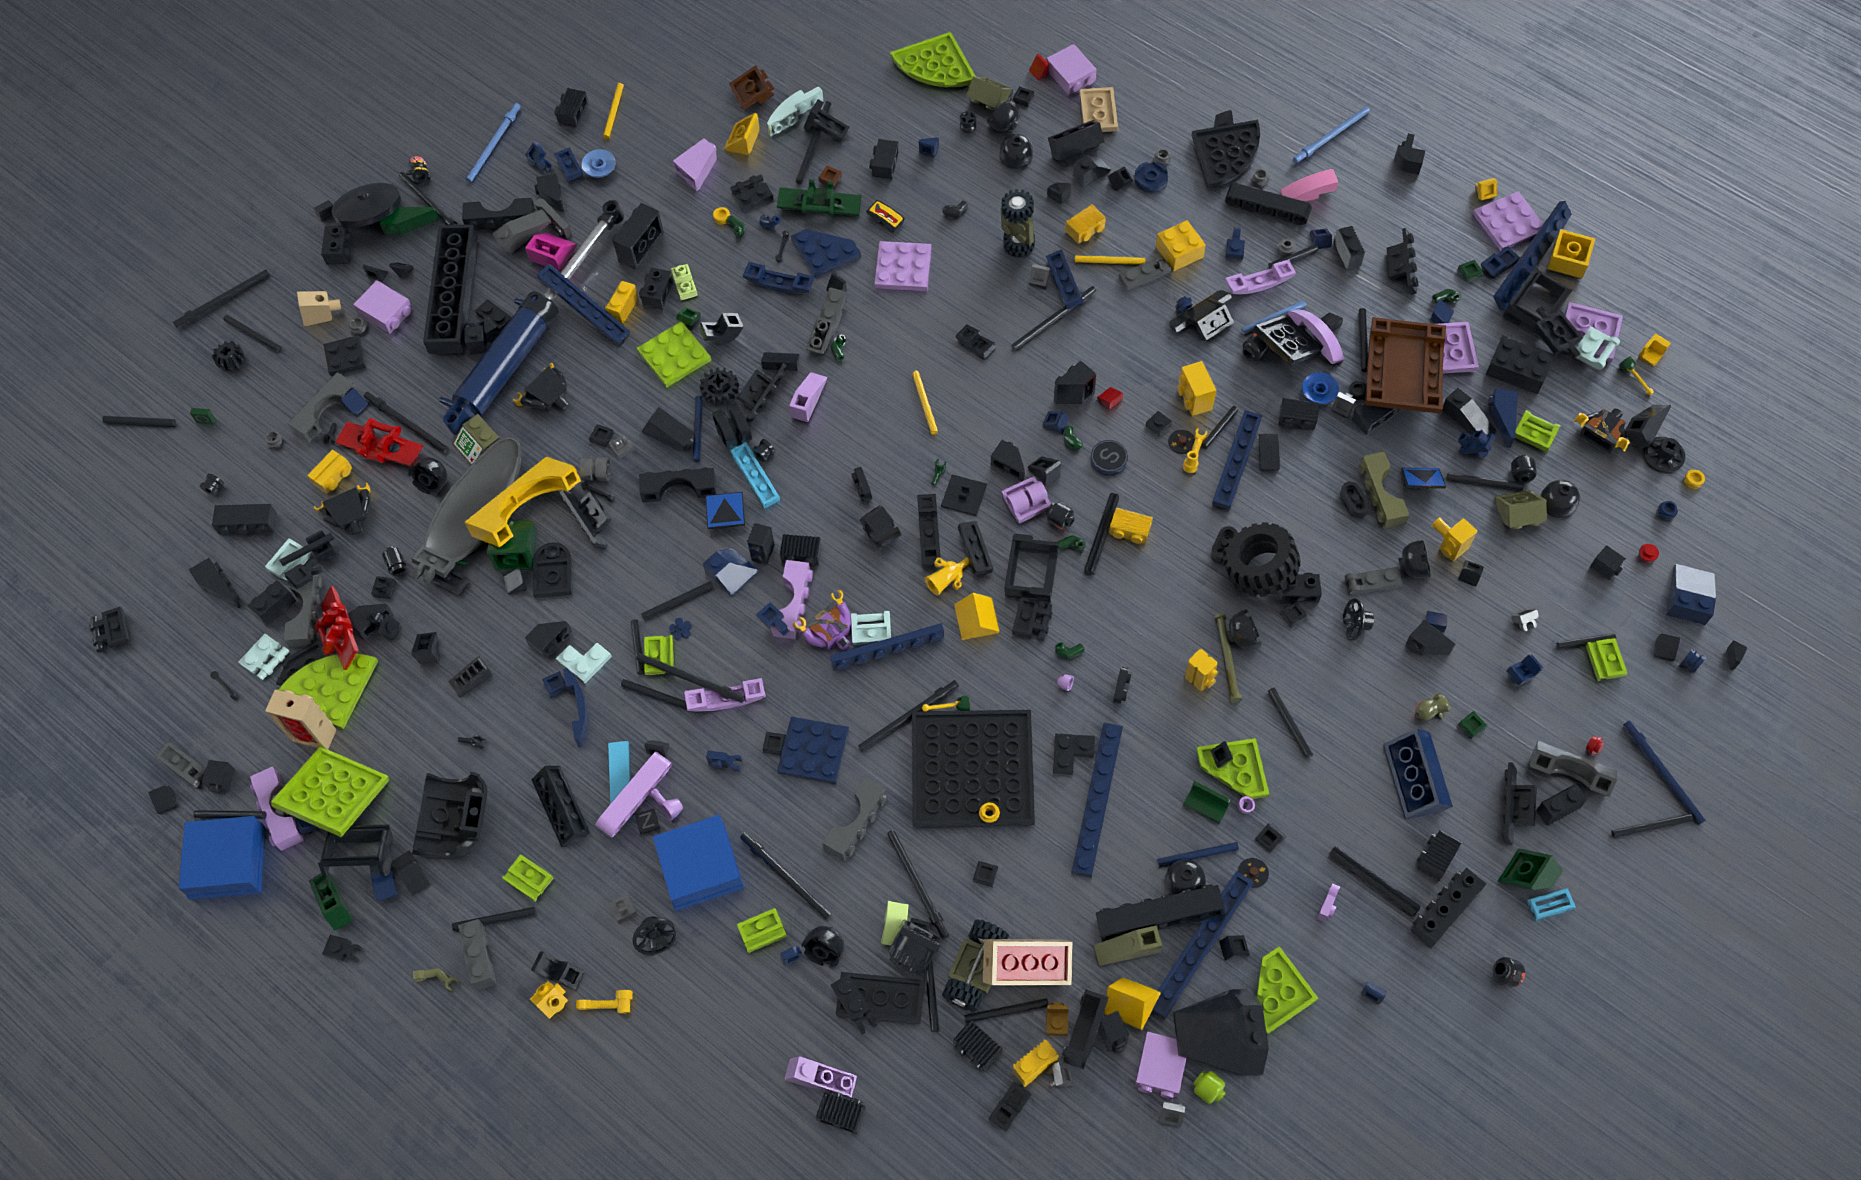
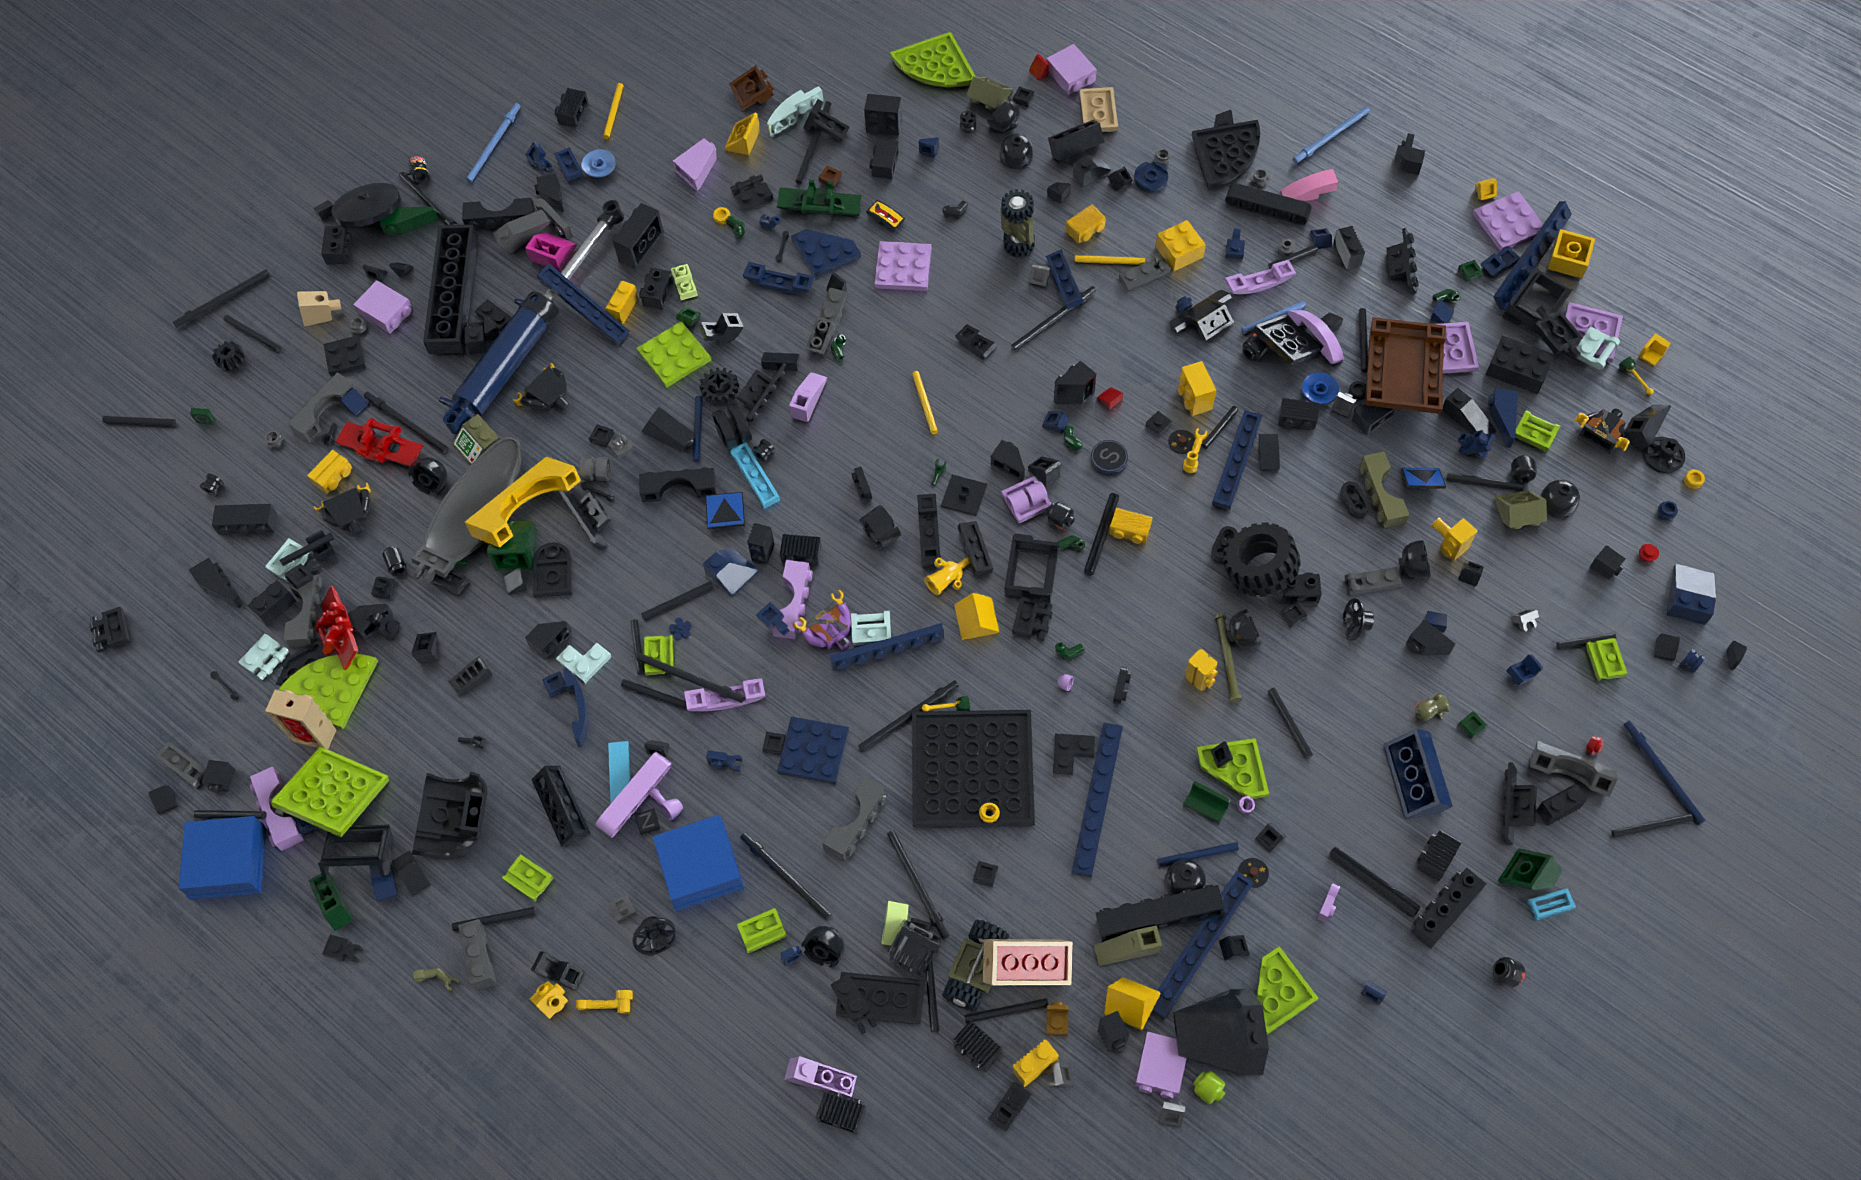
(883, 114): none -> black brick
(1085, 1029): black piece -> none

